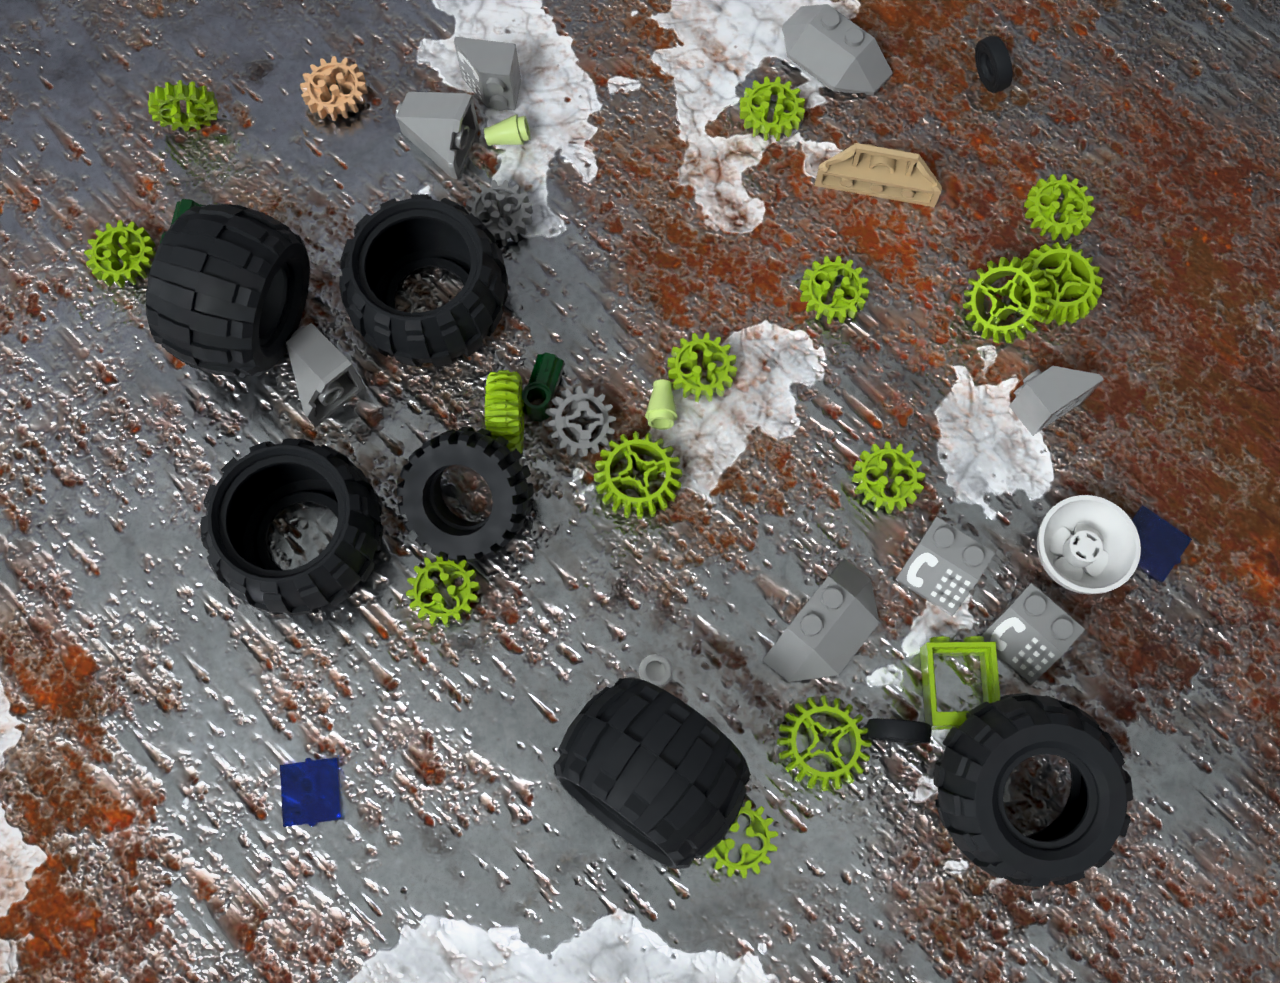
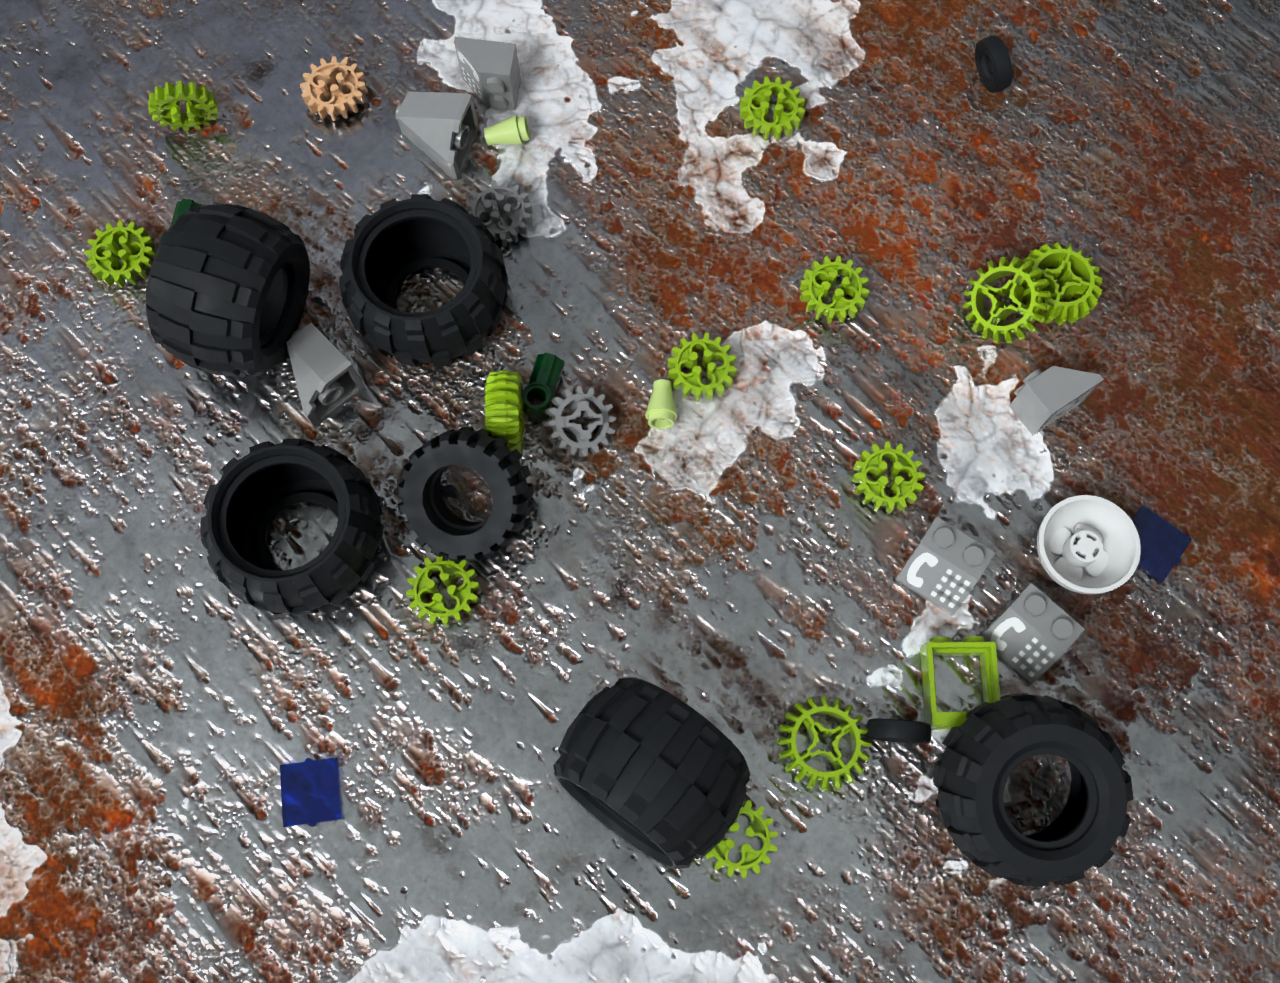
(650, 470): lime gear -> none
(656, 670): white tile -> none
(827, 628): light grey wedge -> none
(835, 50): light grey wedge -> none
(880, 174): tan wedge -> none
(1069, 220): lime gear -> none

